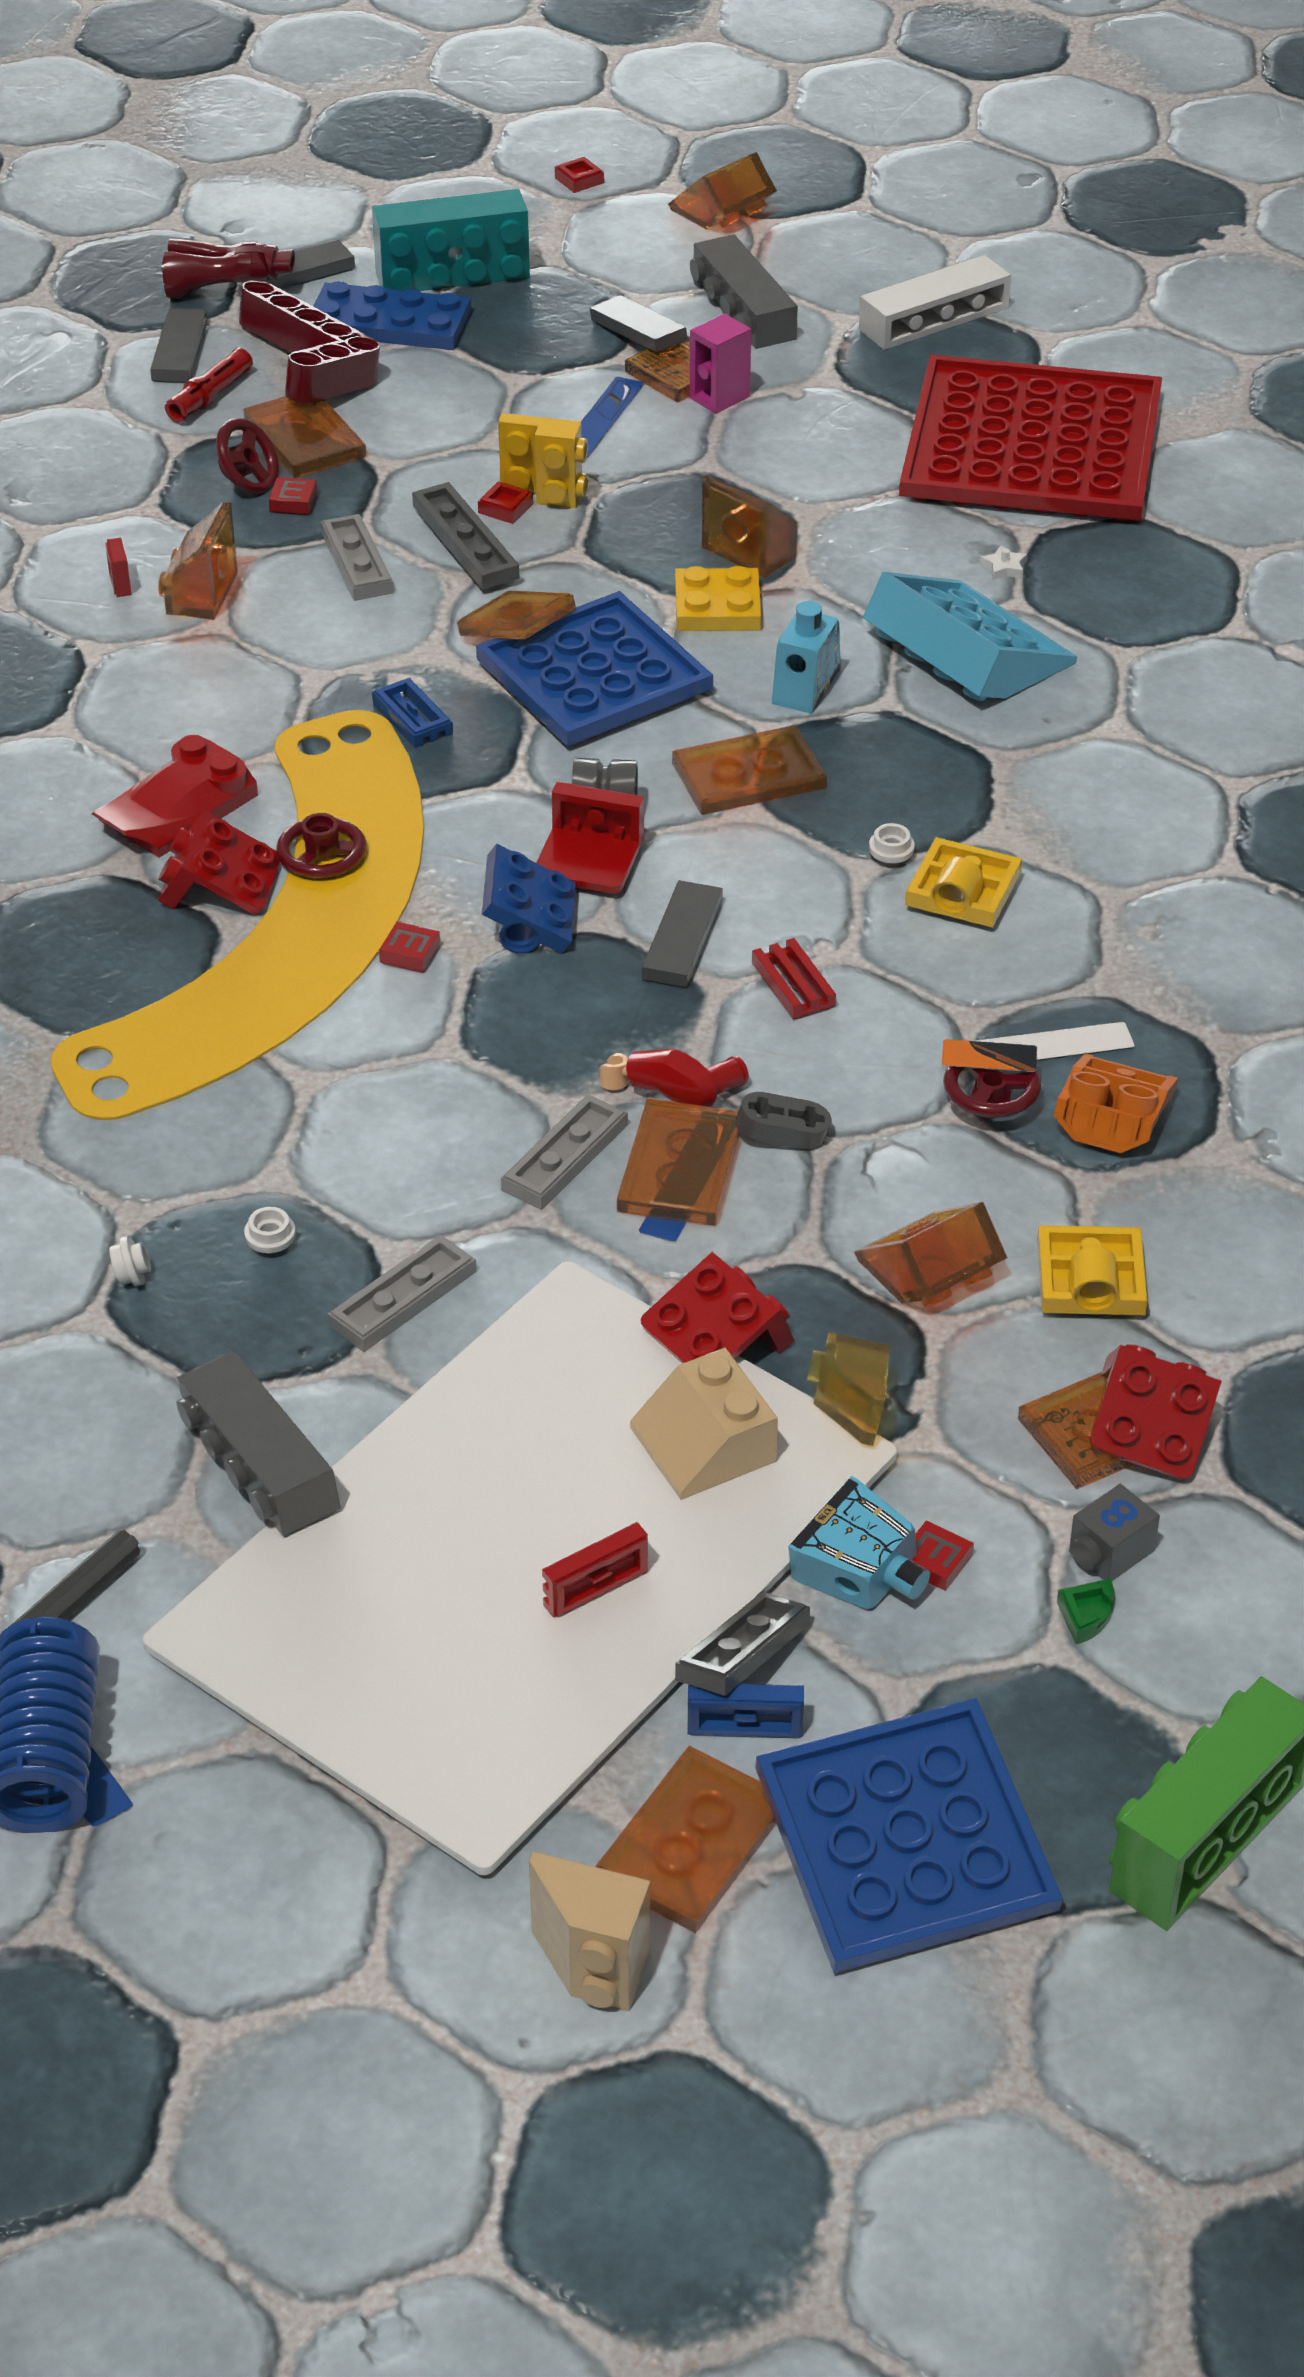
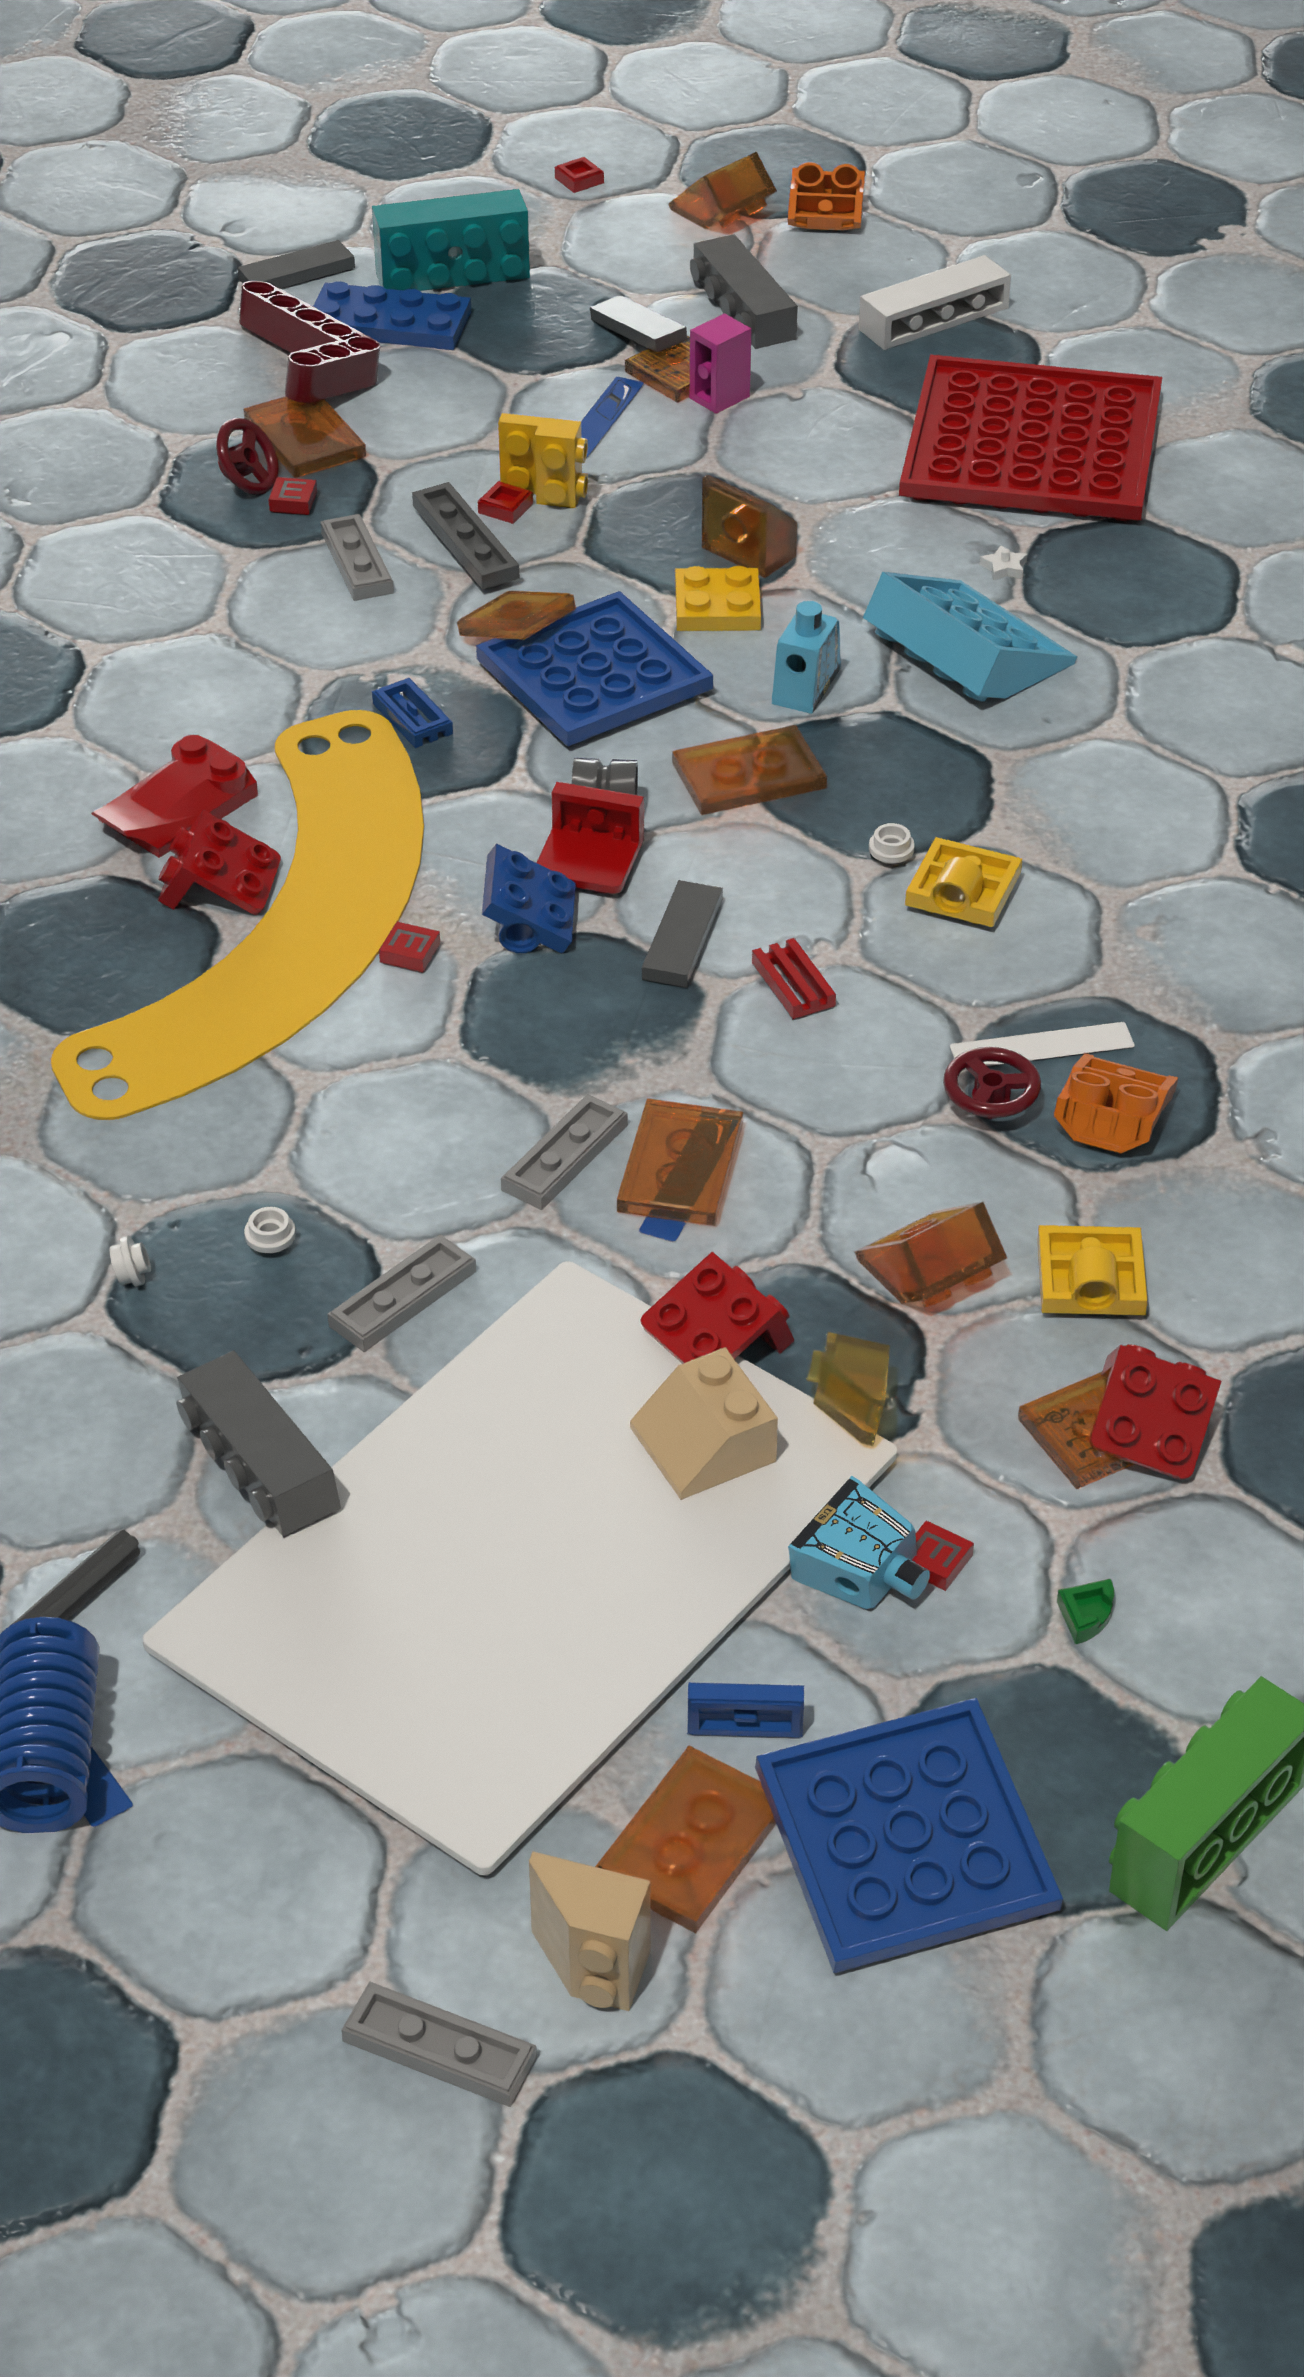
(118, 567): red tile -> none
(178, 345): dark grey tile -> none
(199, 392): red pin -> none
(201, 264): dark red piece -> none
(202, 567): clear orange slope -> none
(321, 841): dark red piece -> none
(439, 2043): none -> light grey tile
(595, 1569): red tile -> none
(673, 1075): red arm -> none
(742, 1643): dark grey tile -> none
(783, 1120): dark grey beam -> none
(826, 197): none -> orange slope
(989, 1055): sticker -> none
(1113, 1533): dark grey brick -> none

